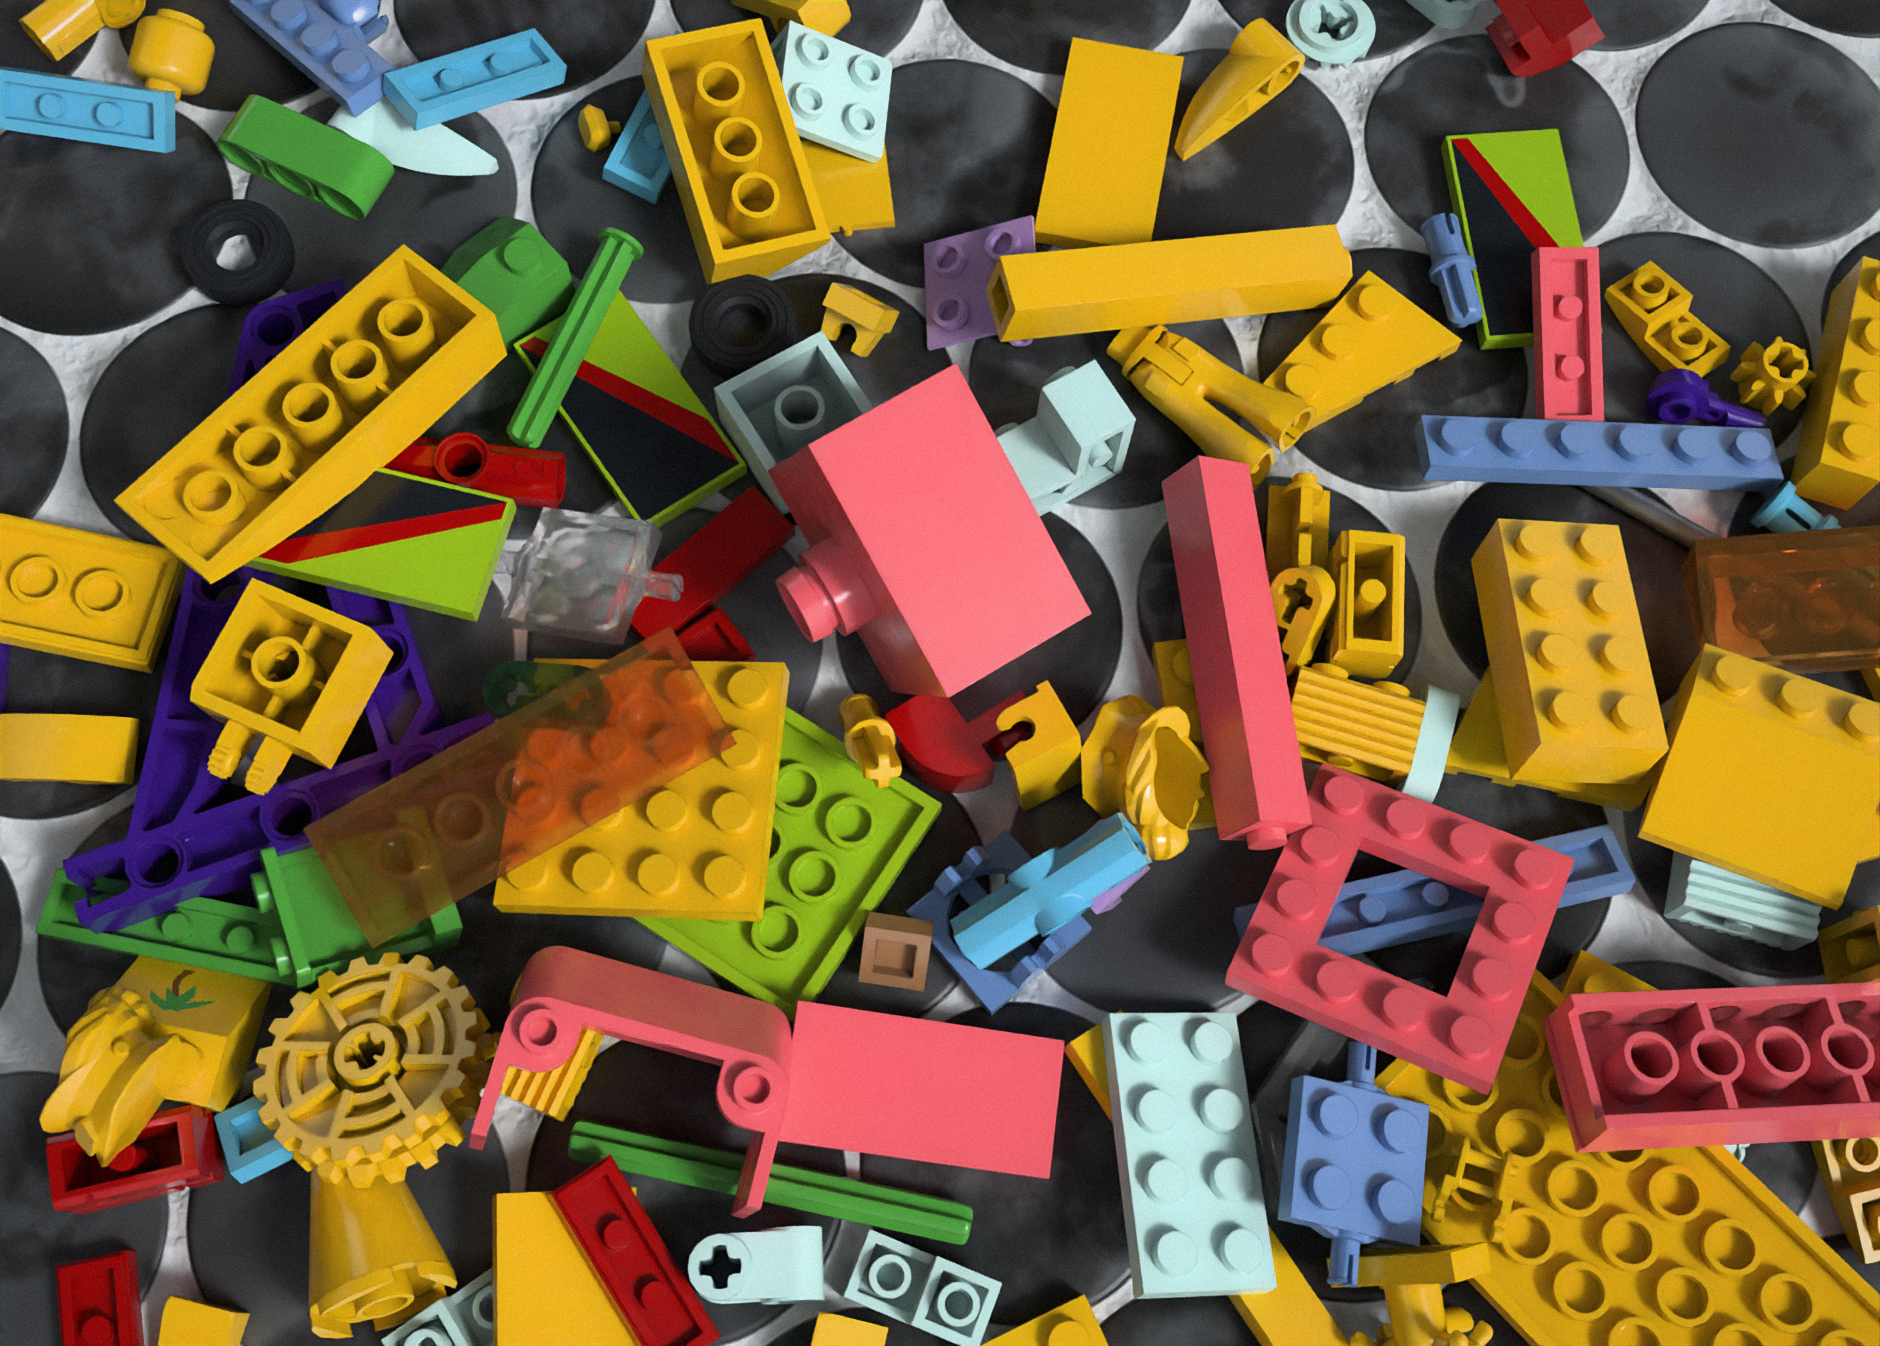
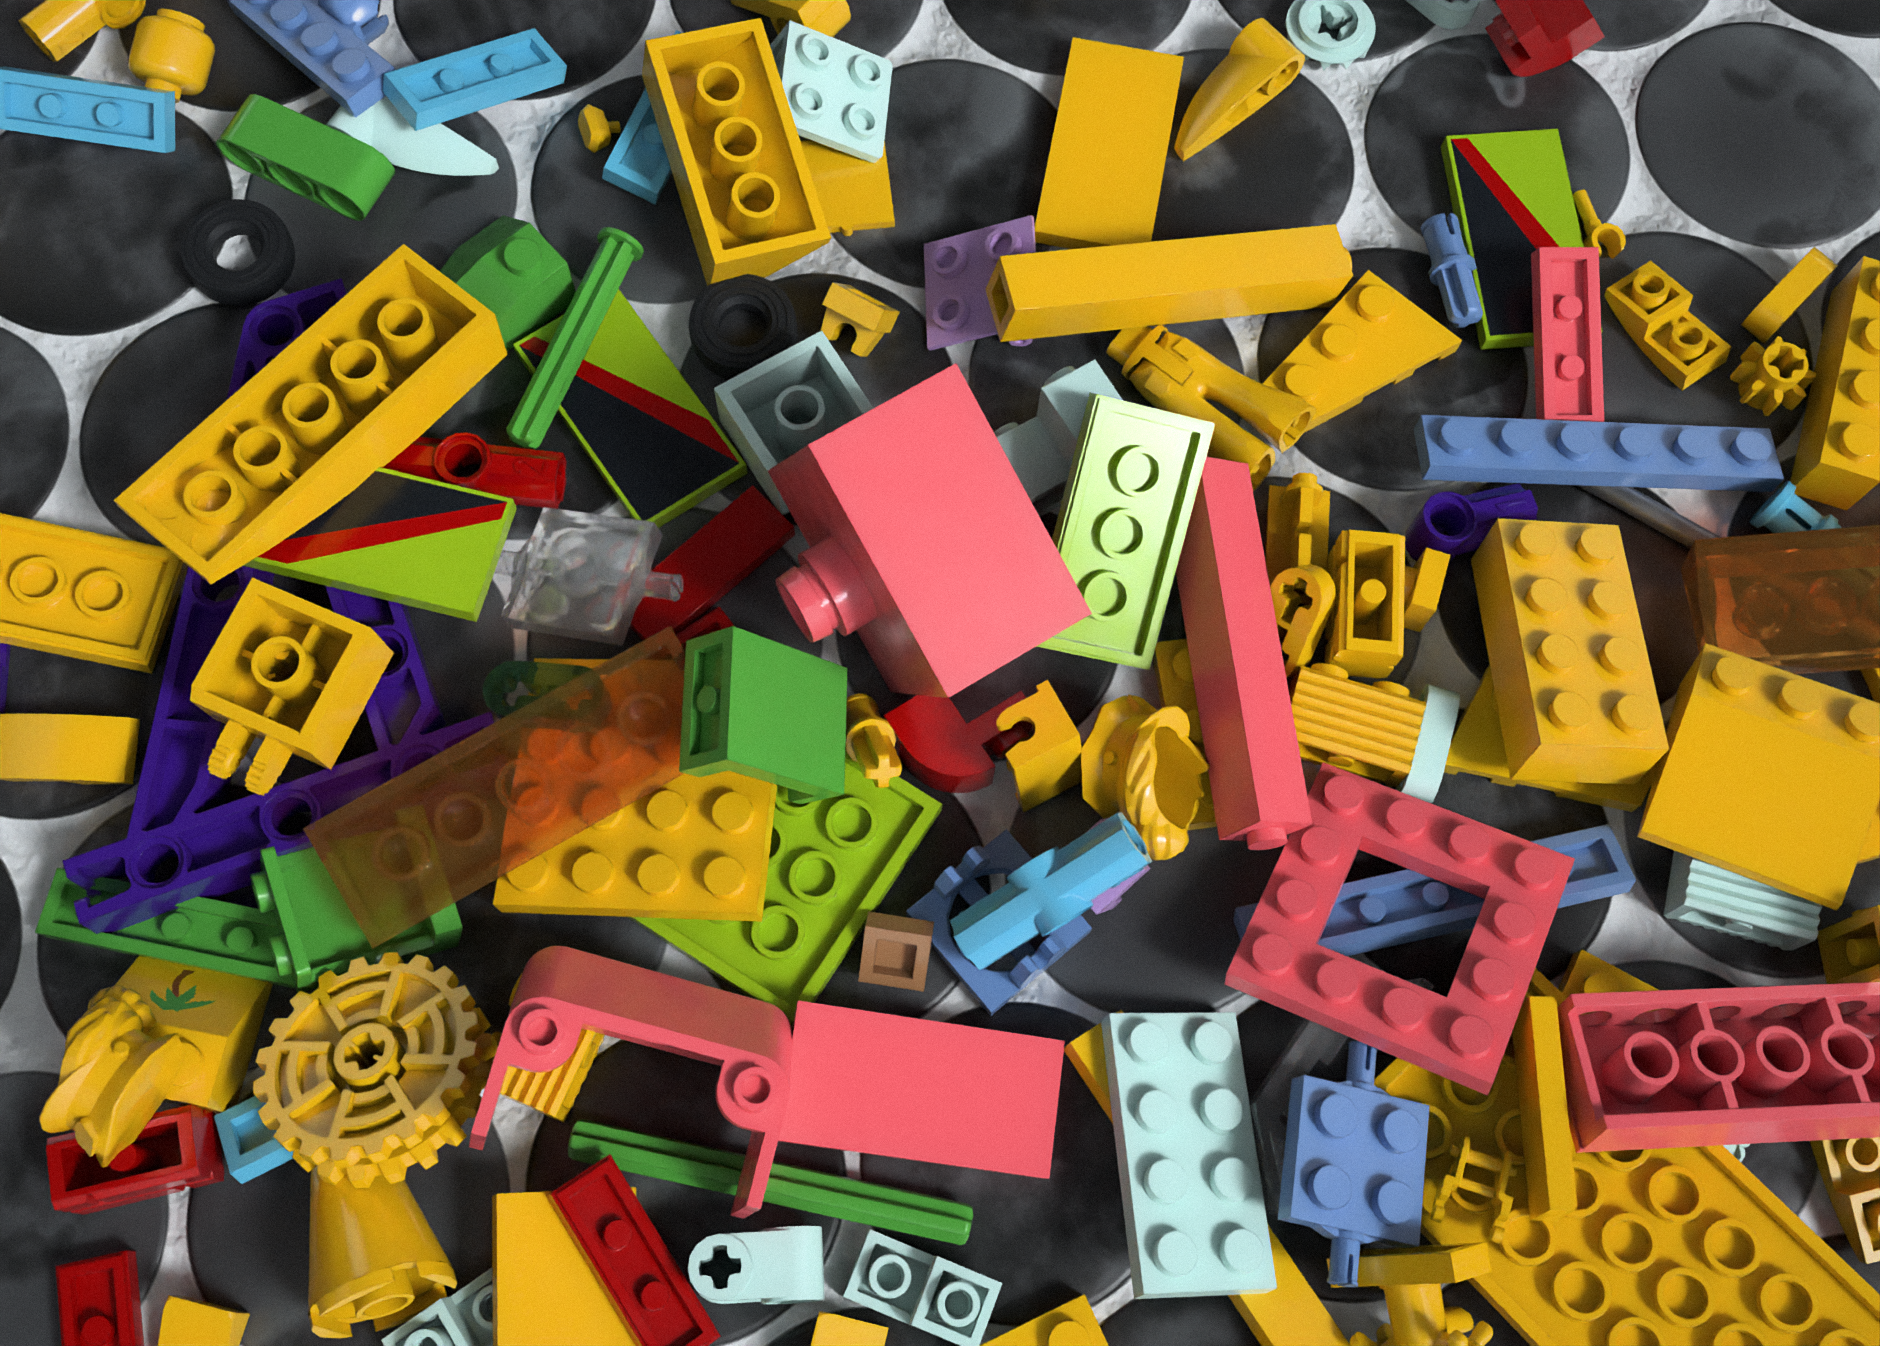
(764, 714): none -> bright green panel
(1126, 524): none -> tile
(1423, 588): none -> yellow plate
(1466, 519): none -> dark purple piece
(1544, 1110): none -> yellow tile
(1606, 233): none -> yellow hand
(1683, 396): dark purple plate -> none
(1789, 295): none -> yellow beam

